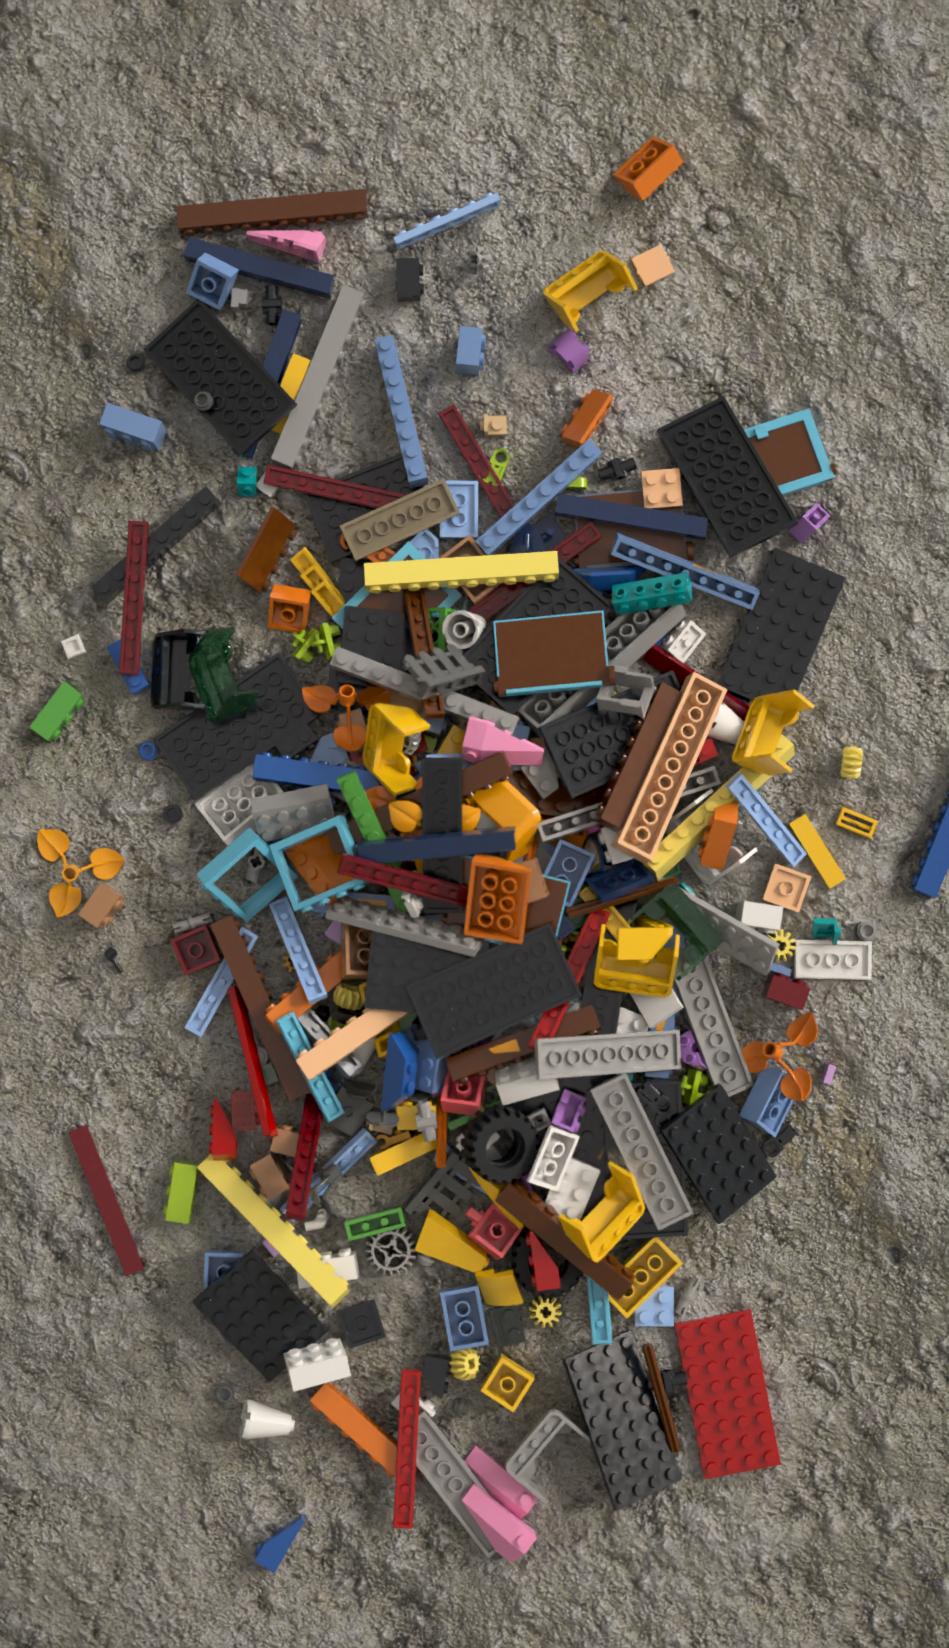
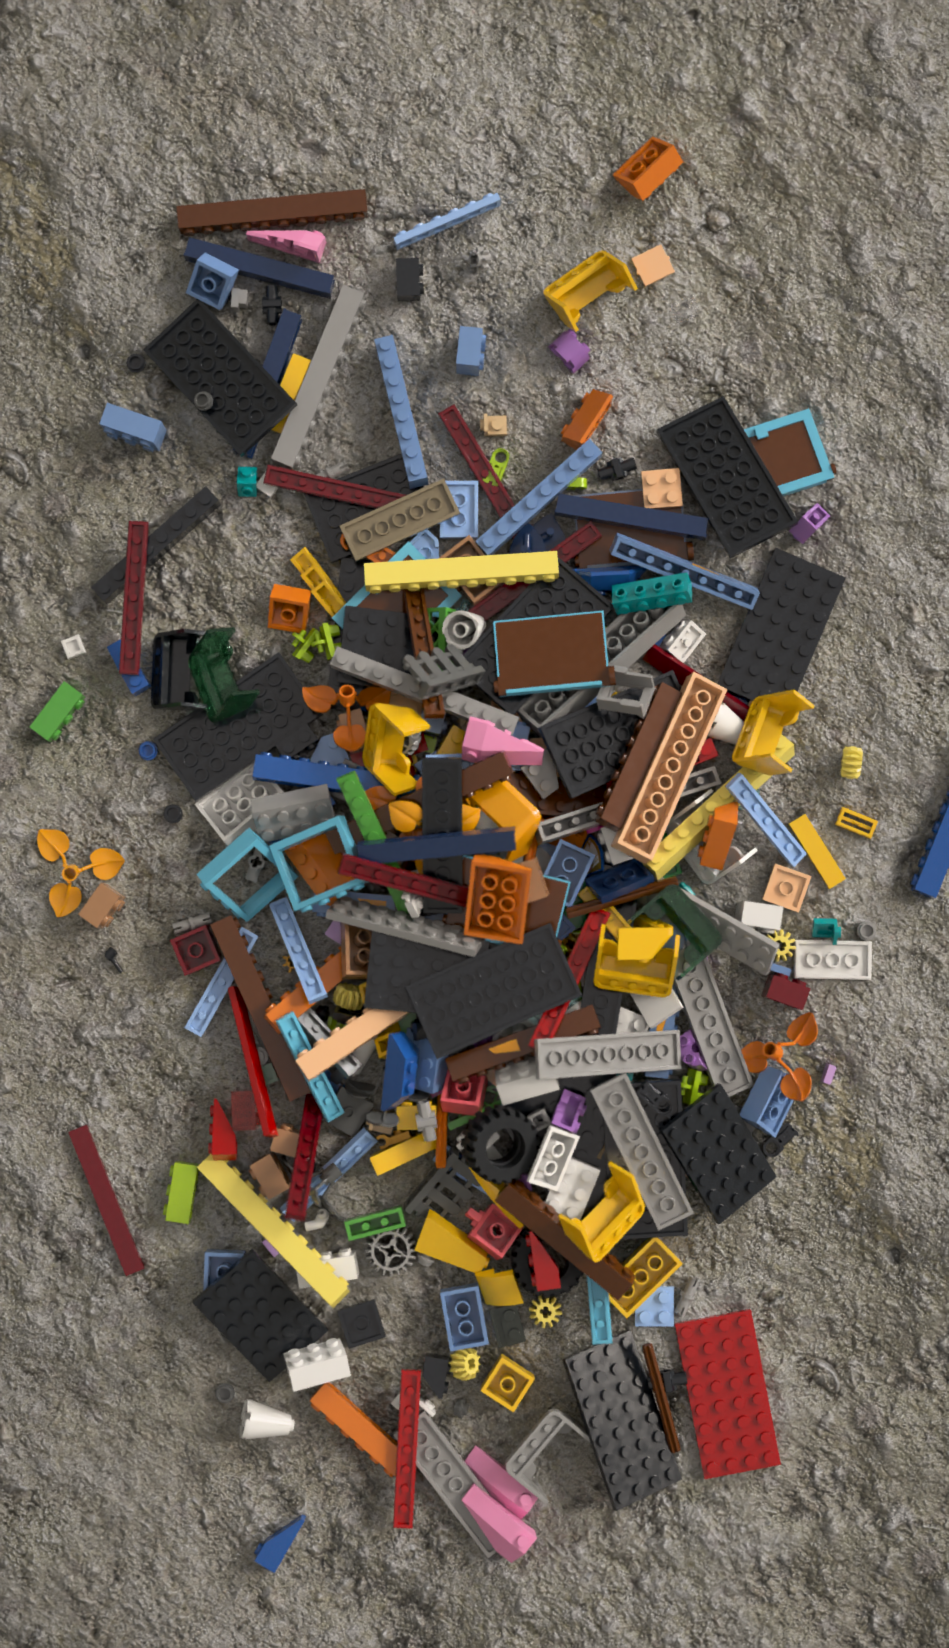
(266, 551): reddish brown slope -> none

